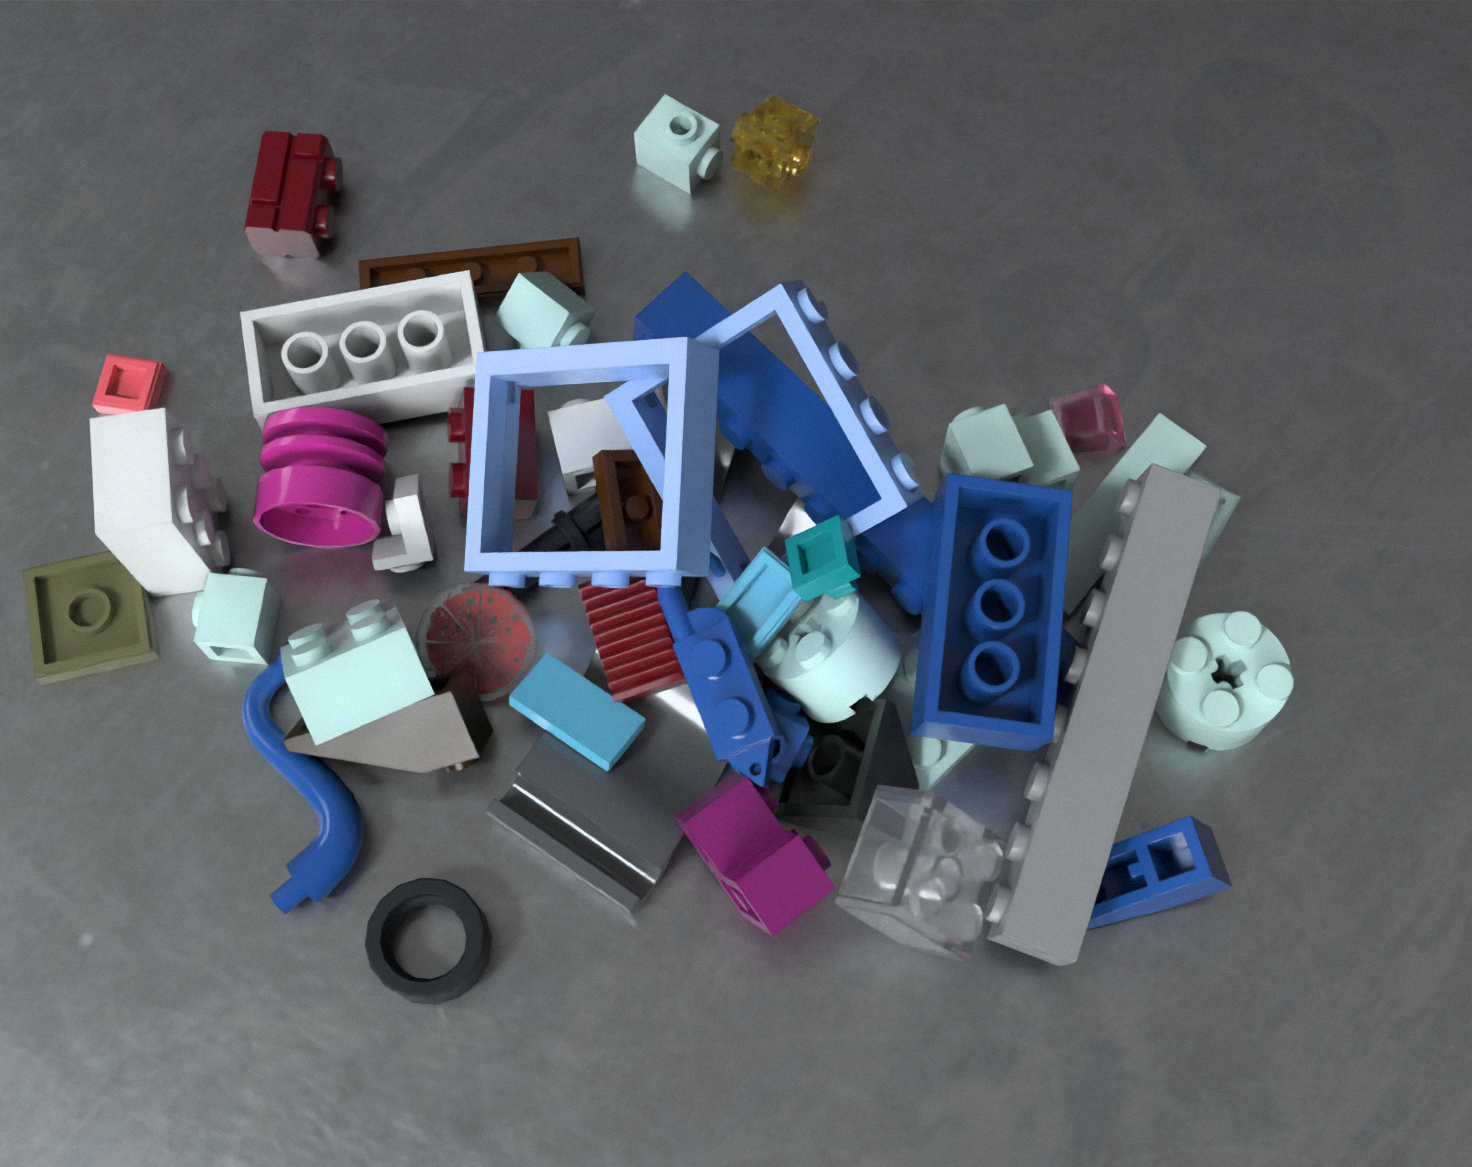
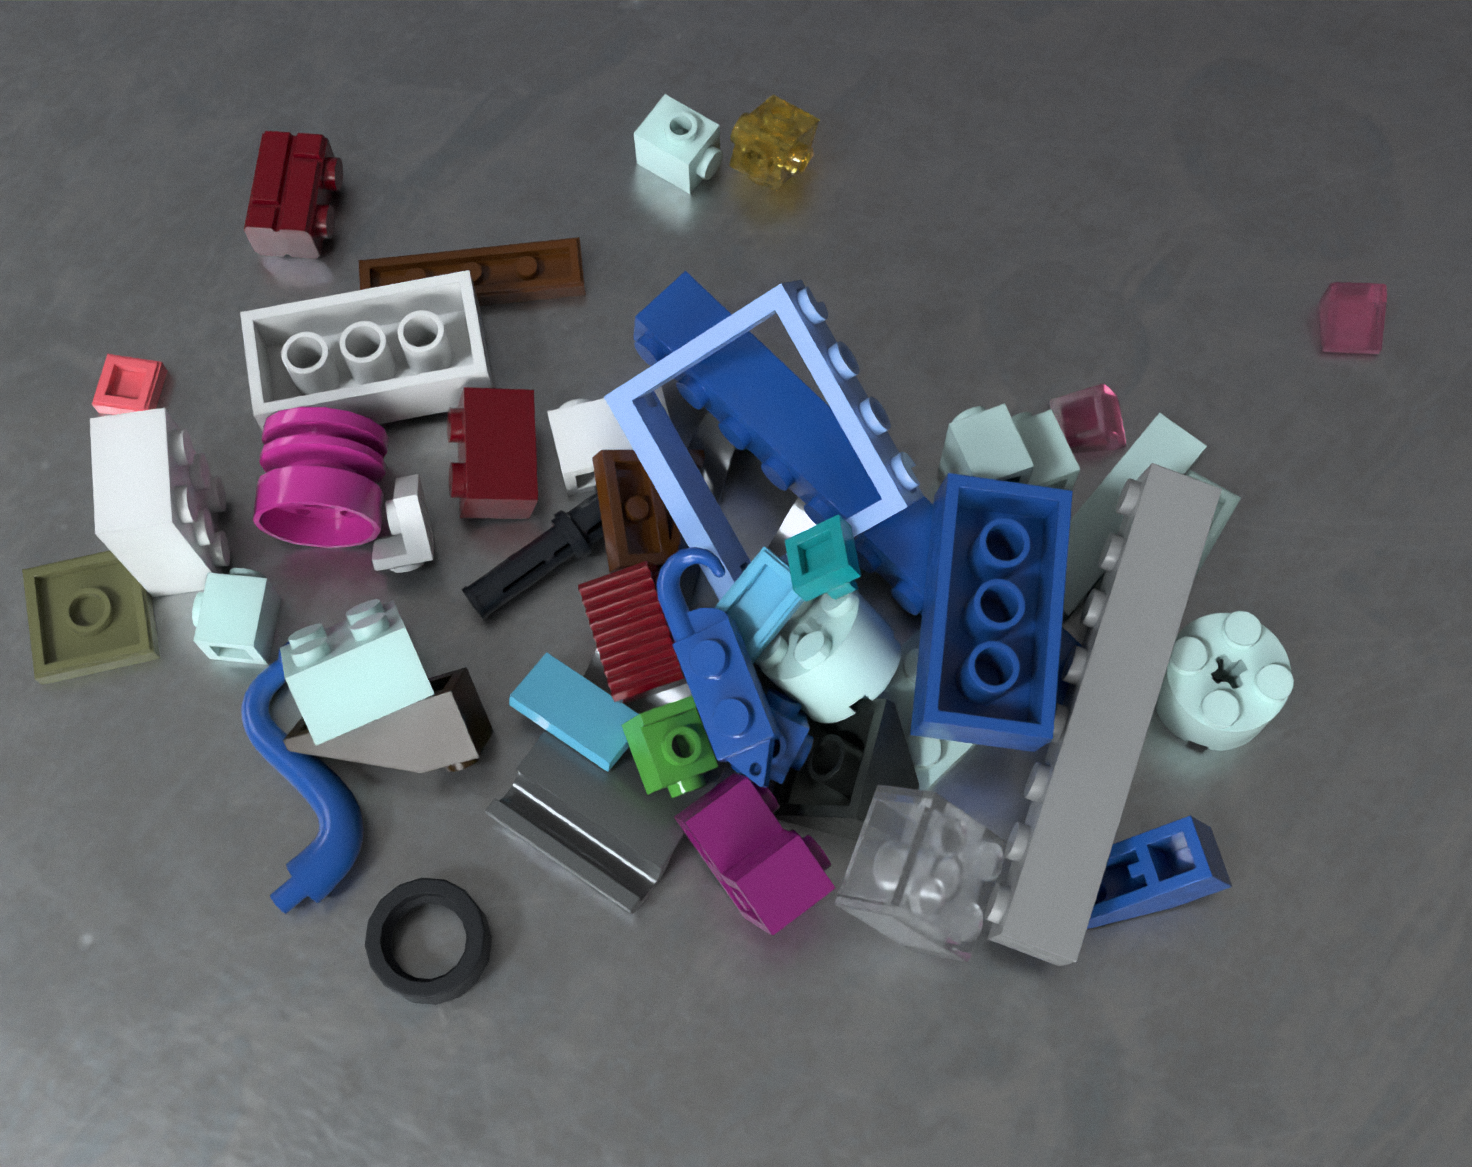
(481, 631): clear tile -> none
(544, 312): light aqua brick -> none
(651, 745): none -> bright green brick
(687, 469): light blue window -> none
(1353, 317): none -> clear pink slope

